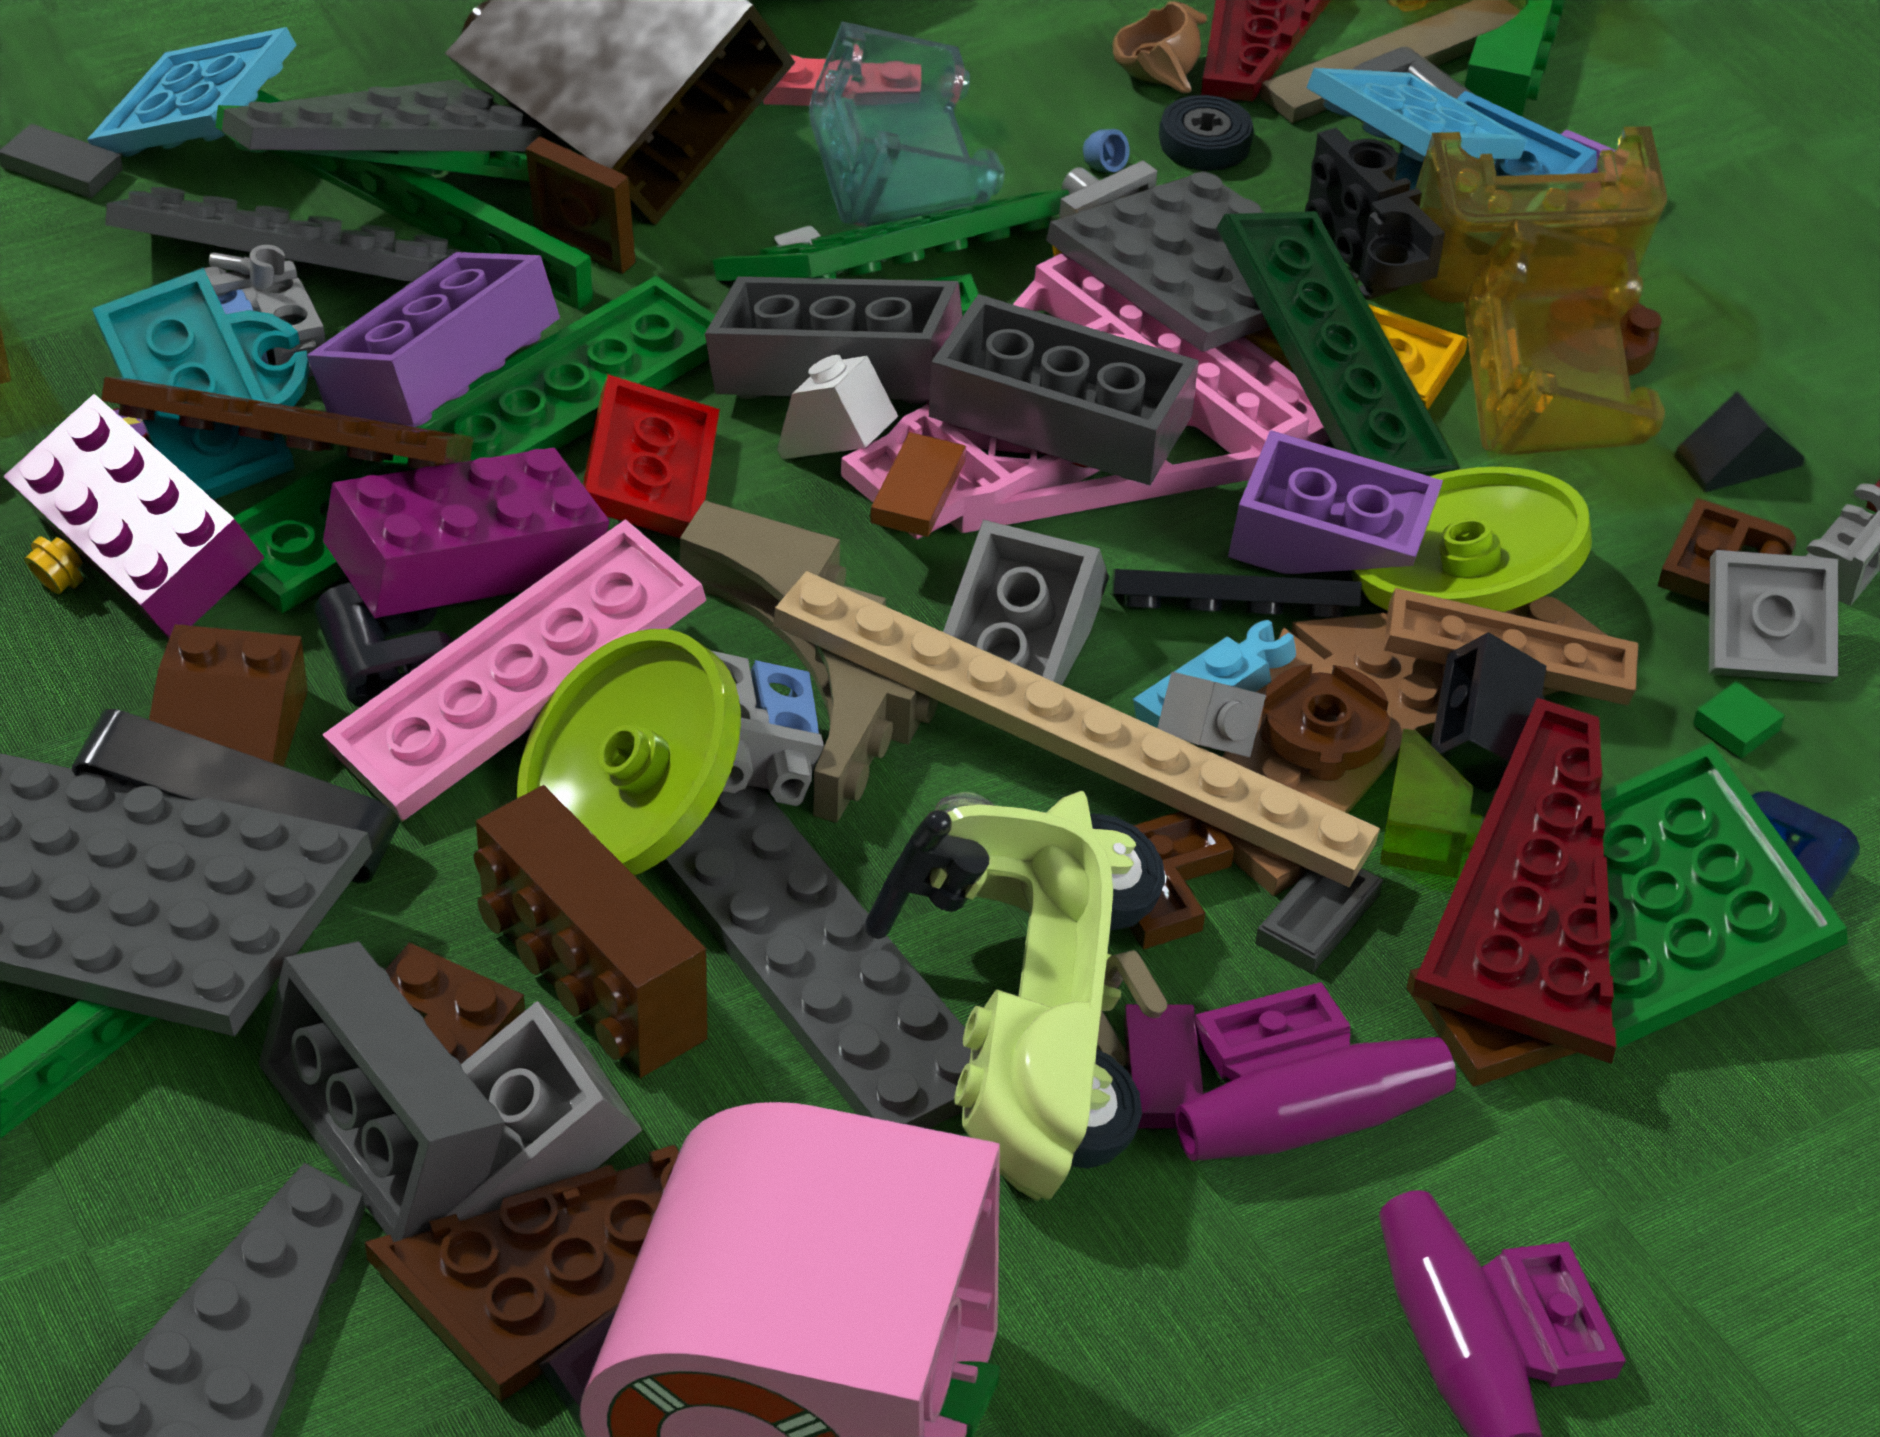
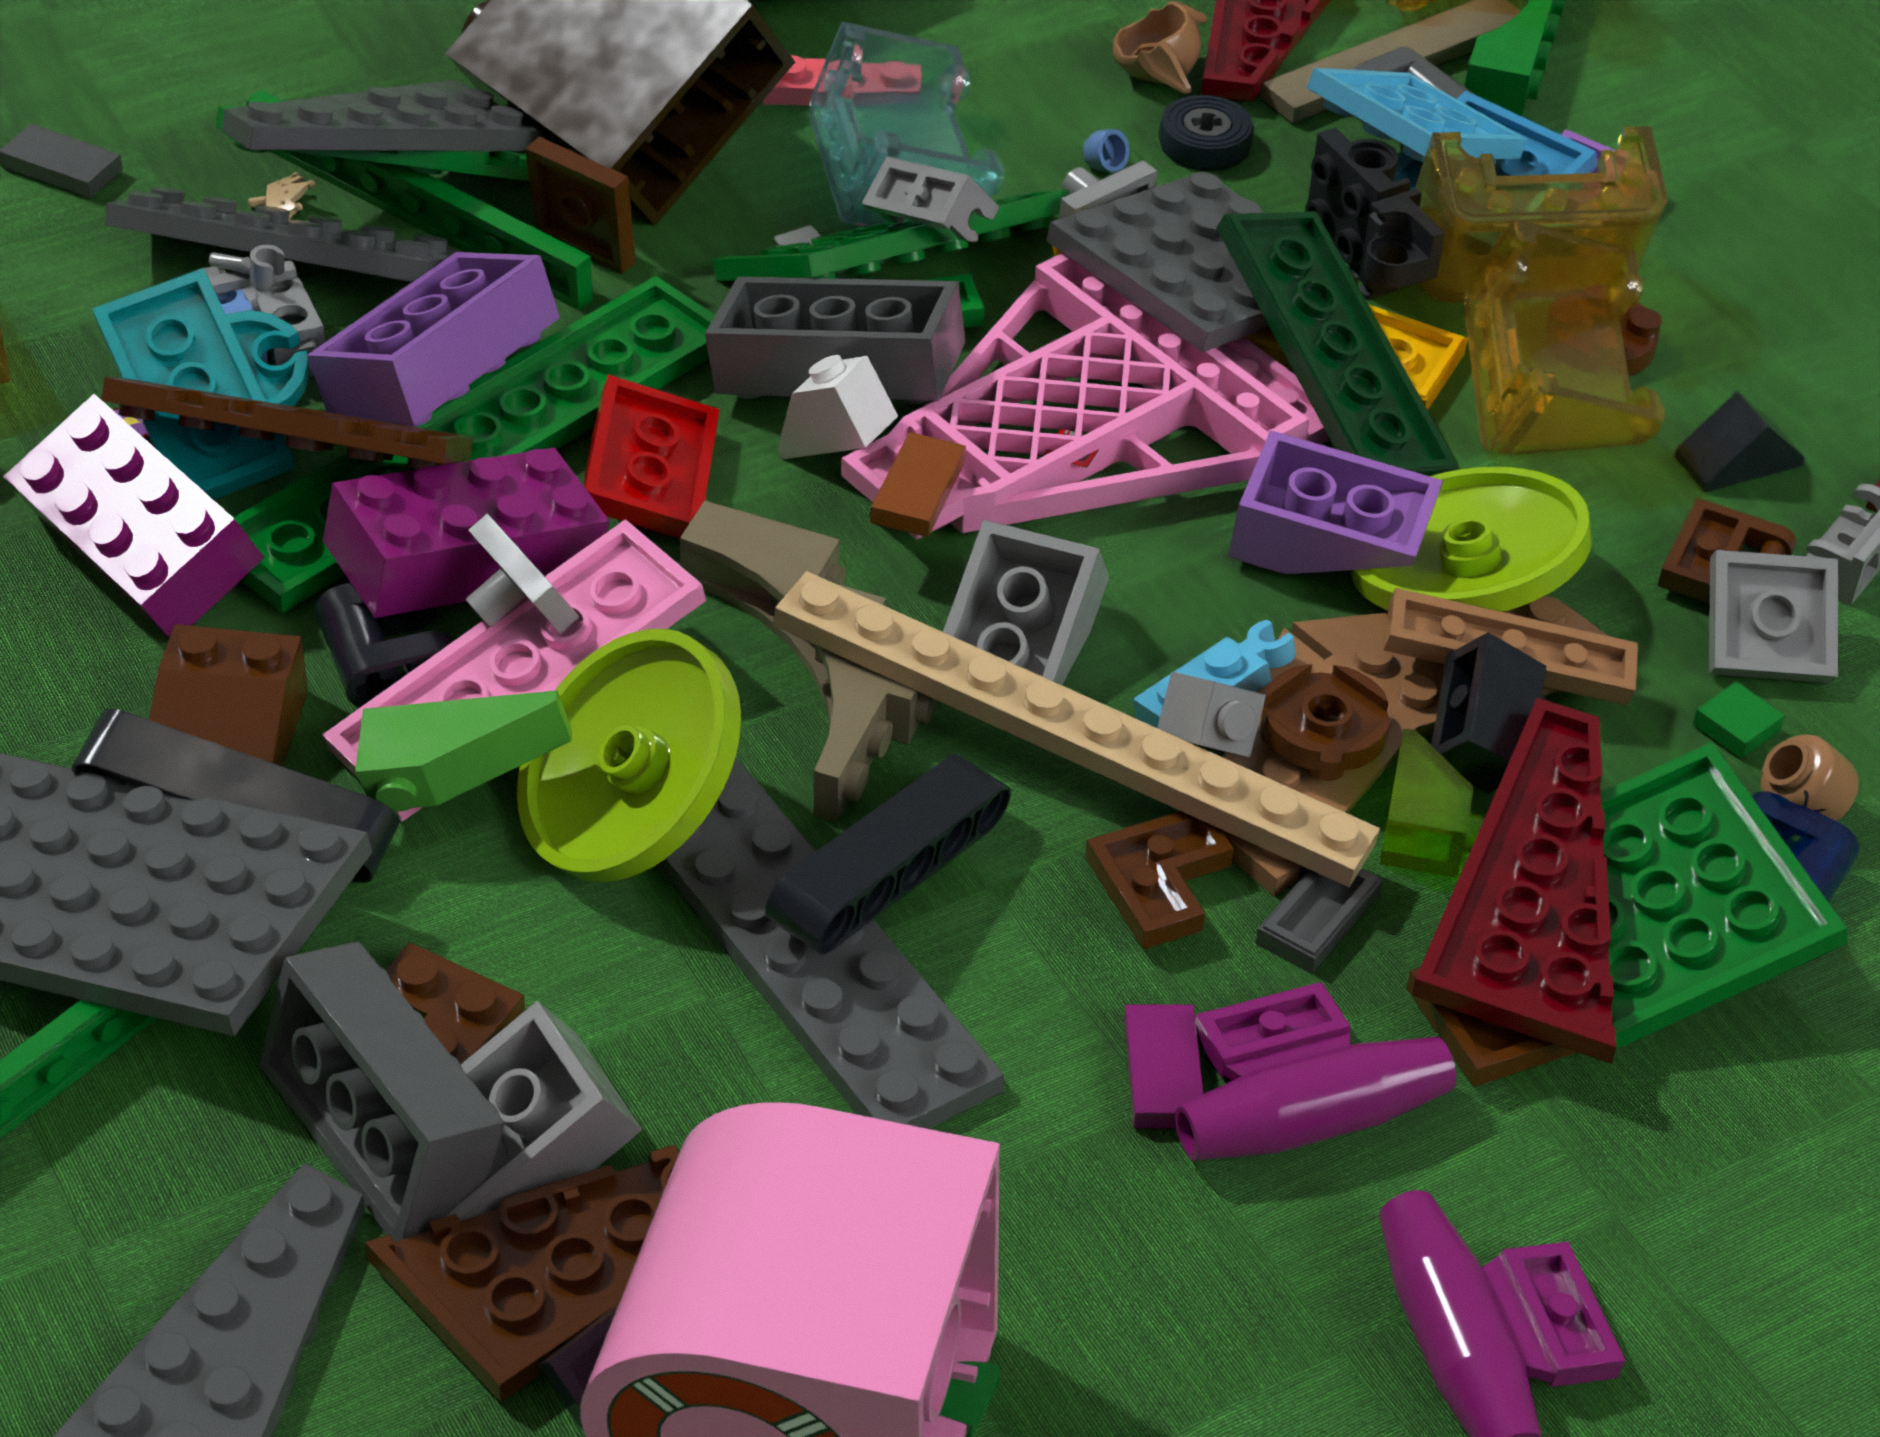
(54, 564): yellow plate -> none
(184, 88): medium azure plate -> none
(284, 194): none -> tan piece
(448, 747): none -> bright green slope
(514, 581): none -> light grey tile
(592, 931): reddish brown brick -> none
(777, 731): light grey hips -> none
(887, 854): none -> black beam
(928, 197): none -> light grey hinge
(1044, 1062): yellowish green piece -> none
(1063, 389): dark grey brick -> none
(1262, 593): black plate -> none
(1811, 775): none -> medium nougat head

